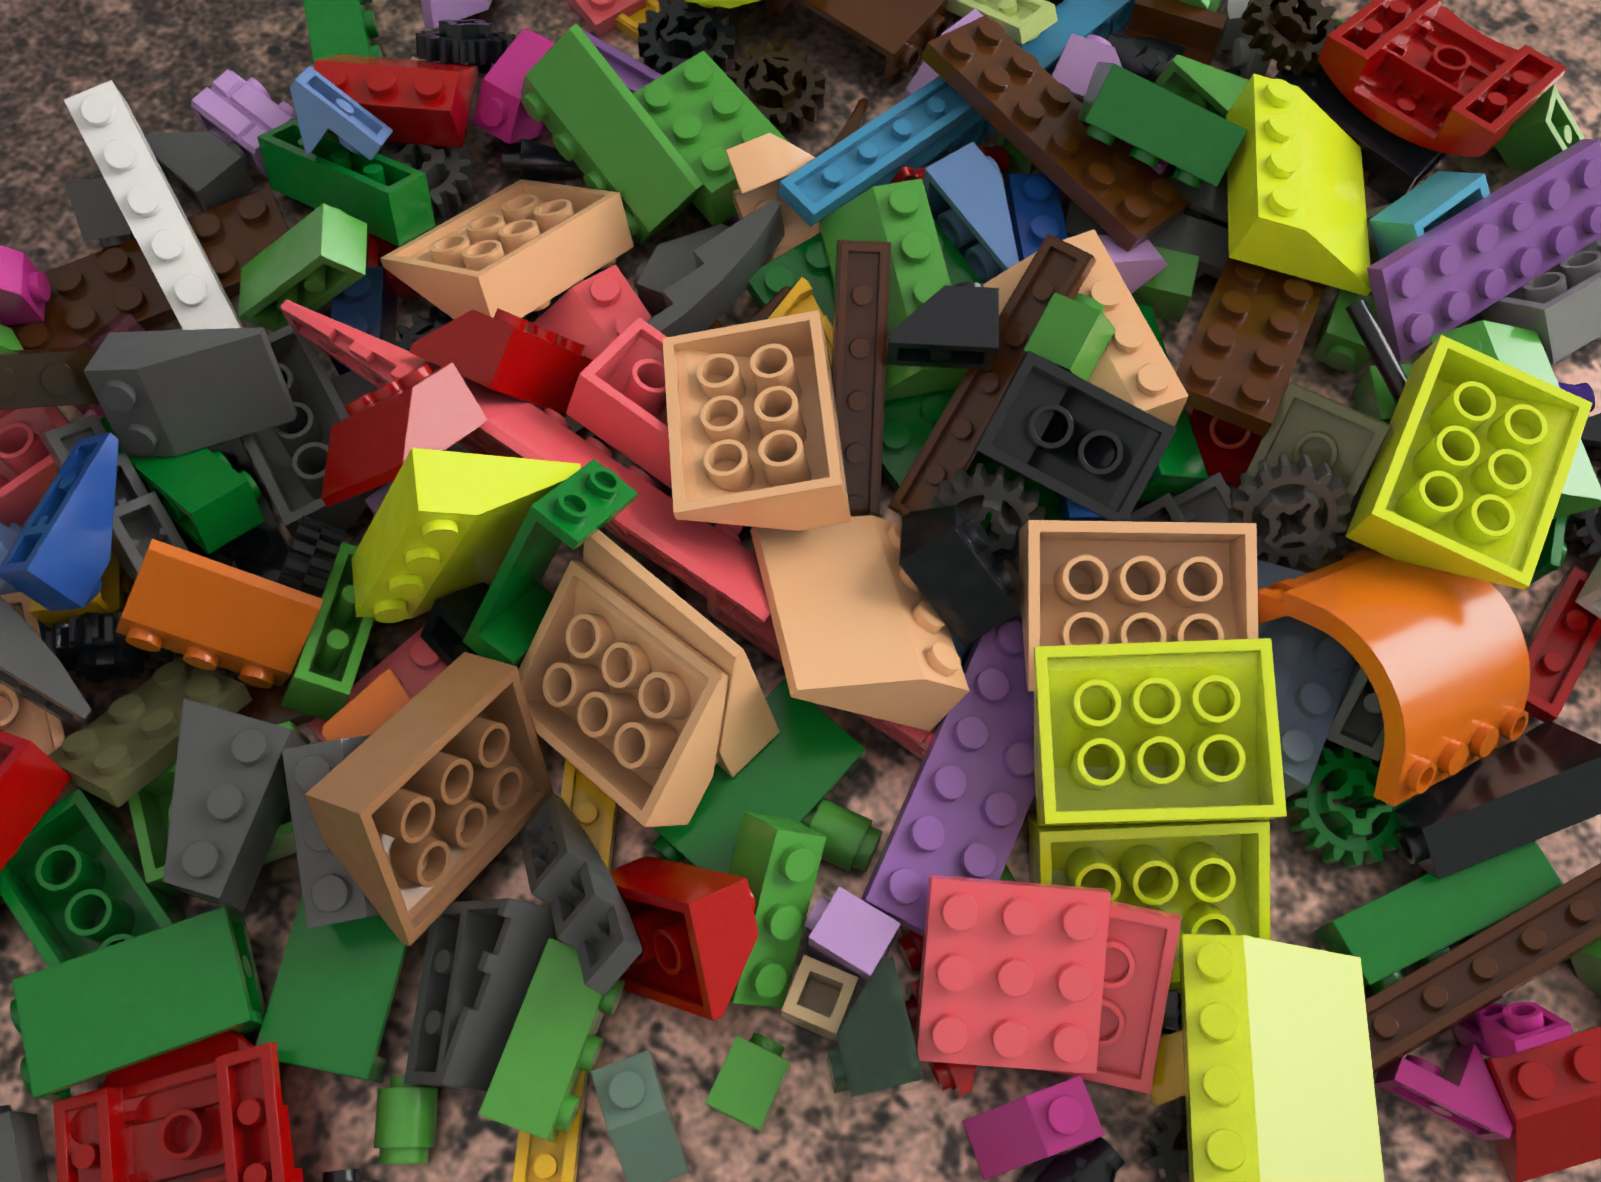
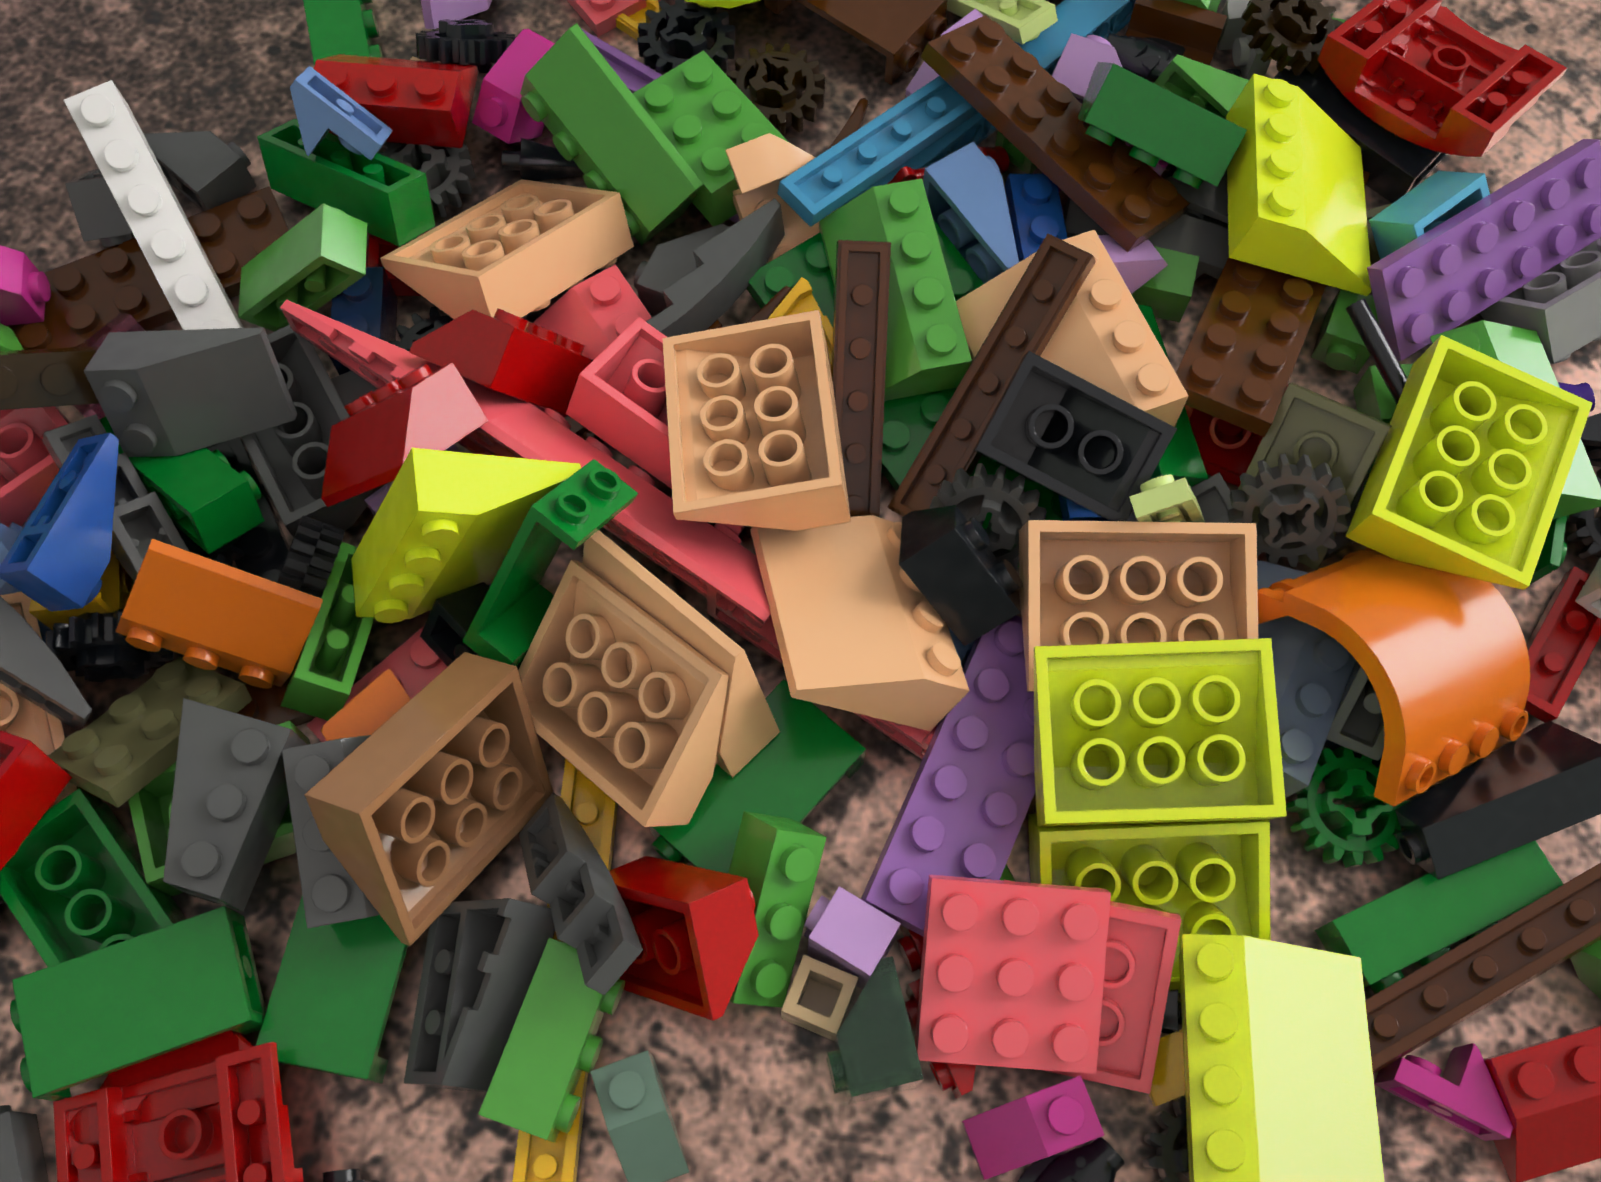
(239, 113): lavender brick -> none
(405, 1122): bright green brick -> none
(749, 1081): bright green brick -> none
(849, 835): bright green brick -> none
(949, 330): black slope -> none
(1072, 334): bright green brick -> none
(1166, 501): none -> yellowish green plate
(1511, 1029): dark pink slope -> none
(1539, 133): bright green slope -> none

